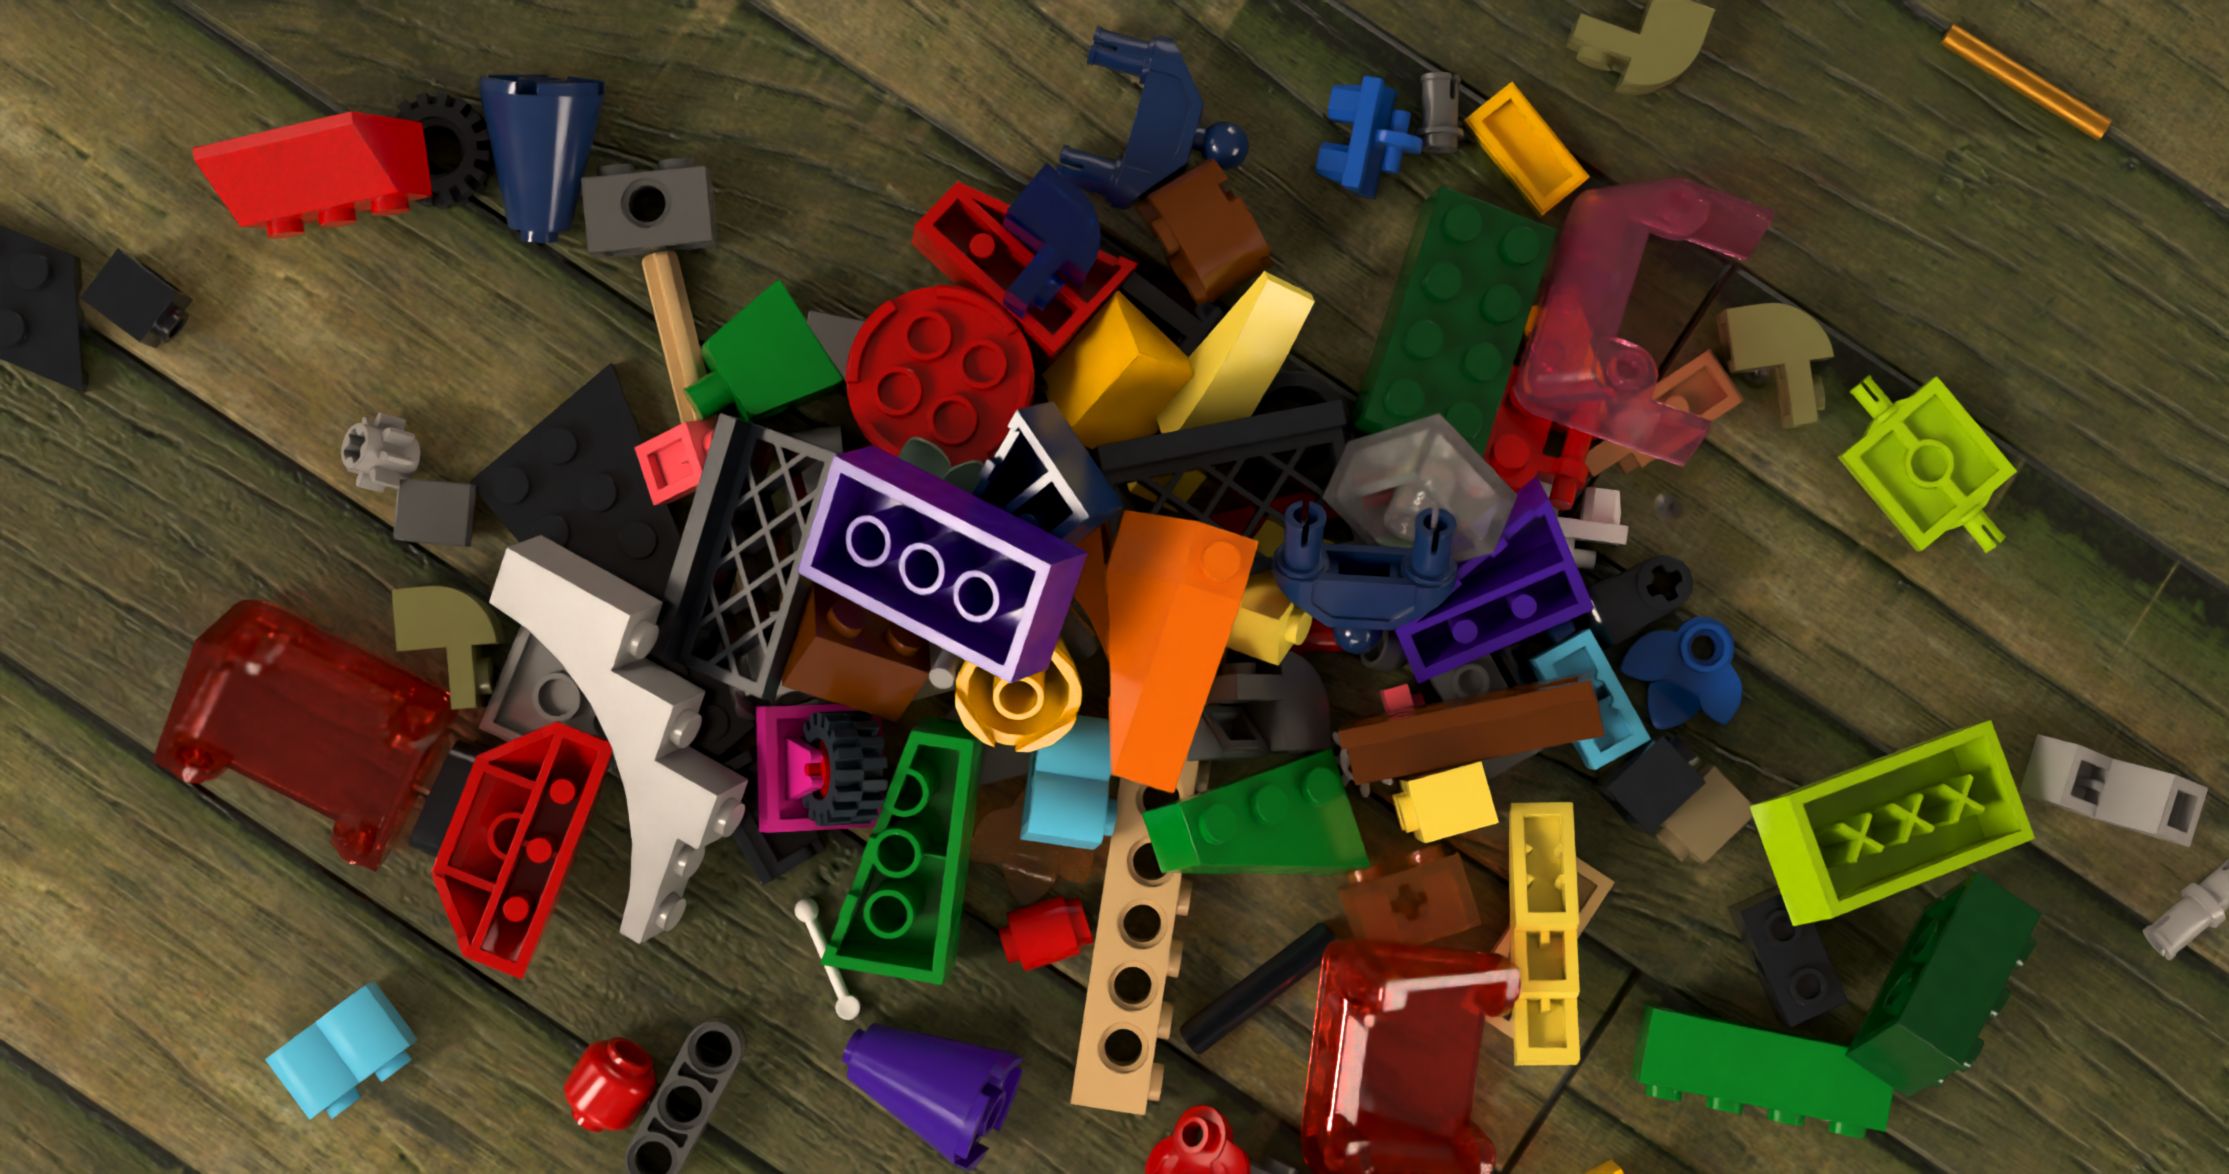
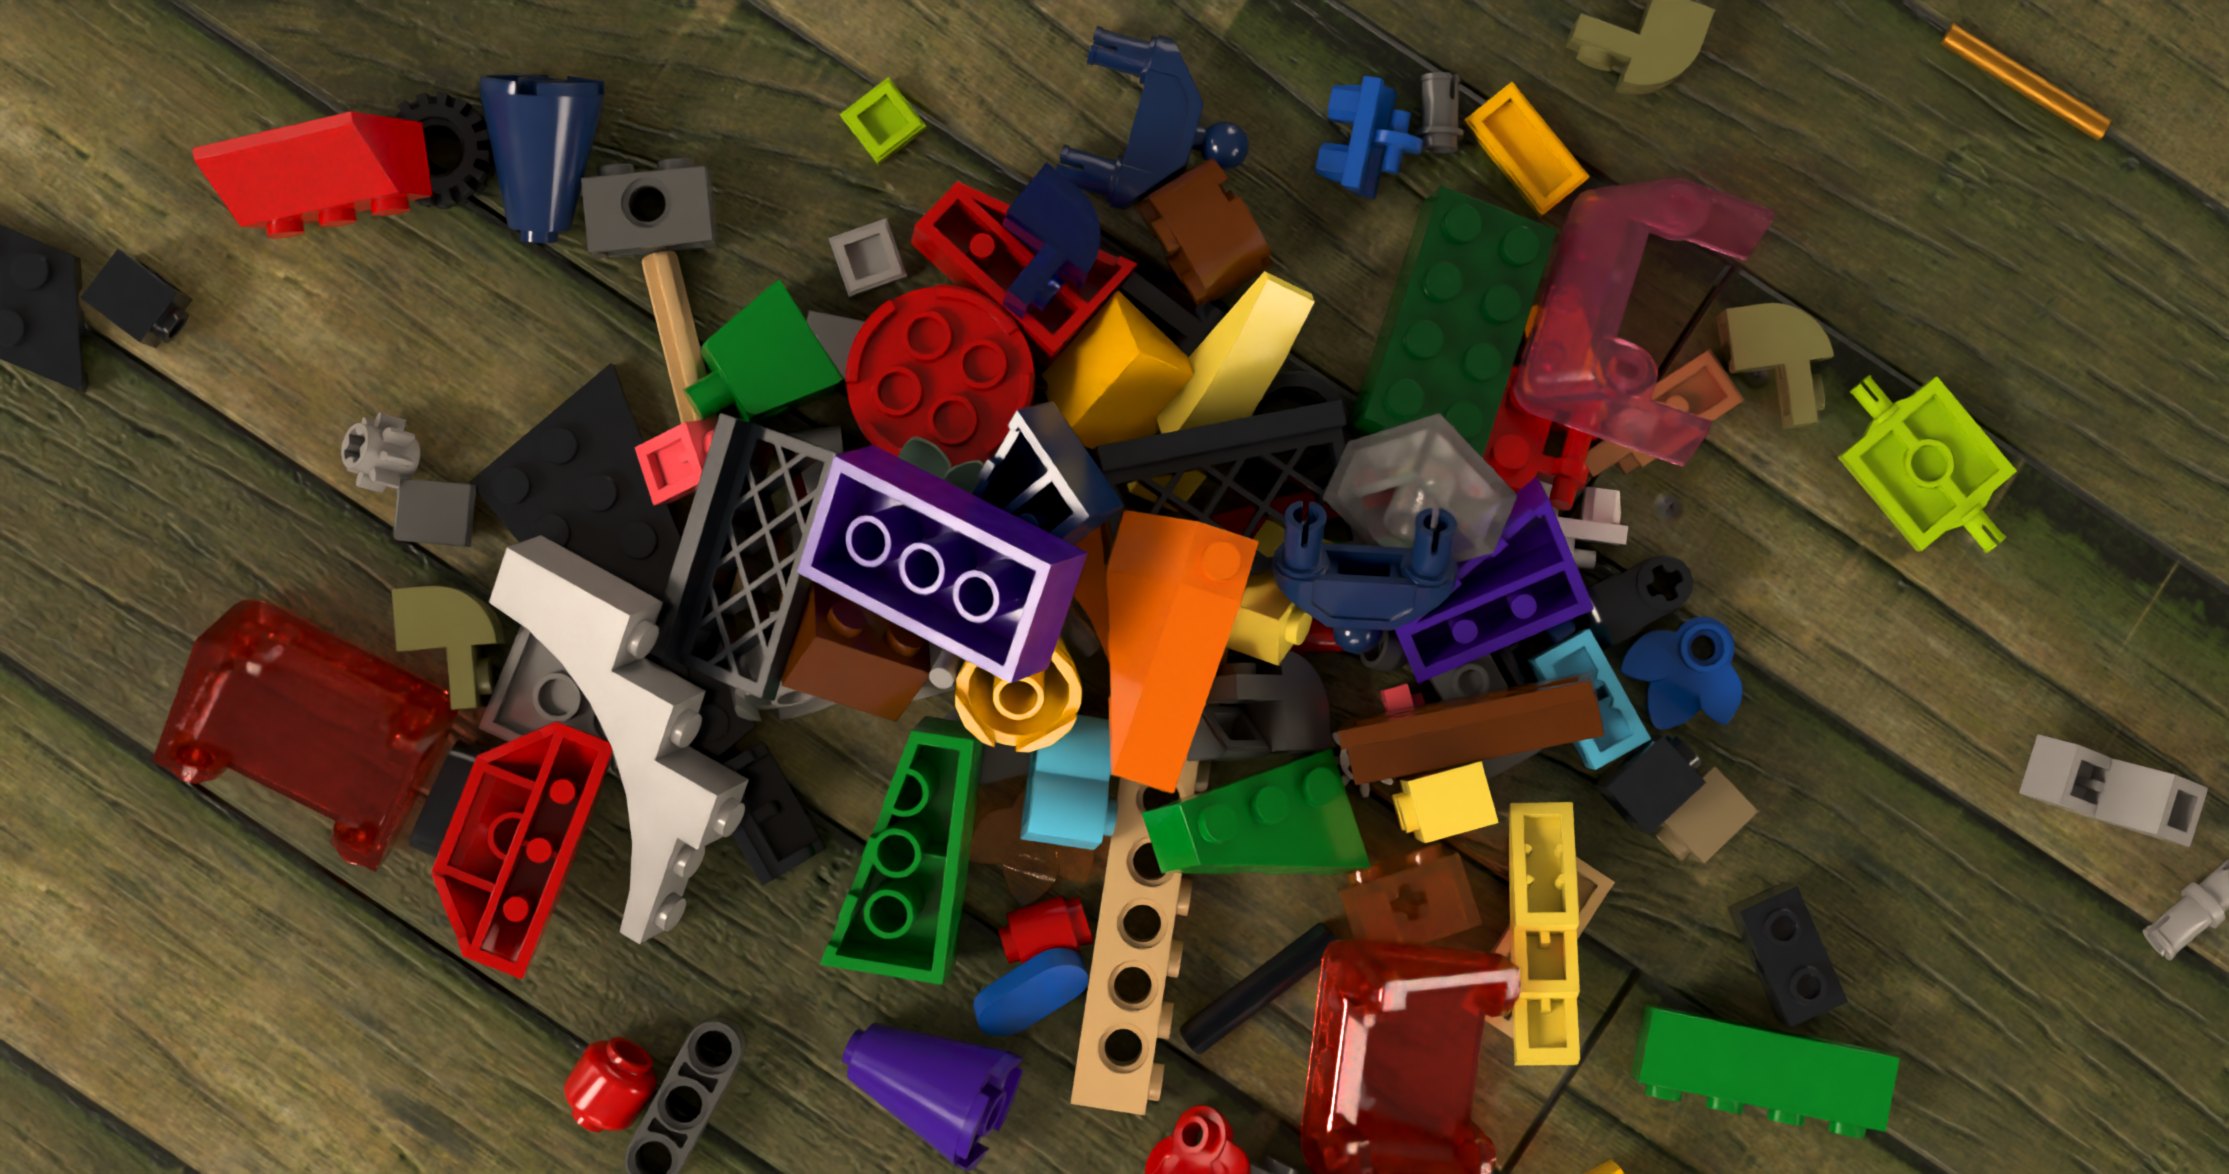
(342, 1051): medium azure brick -> none
(819, 767): plate -> none
(848, 1004): white hinge -> none
(868, 258): none -> light grey tile
(883, 121): none -> lime tile
(1030, 992): none -> blue tile
(1891, 823): lime brick -> none
(1945, 986): dark green brick -> none

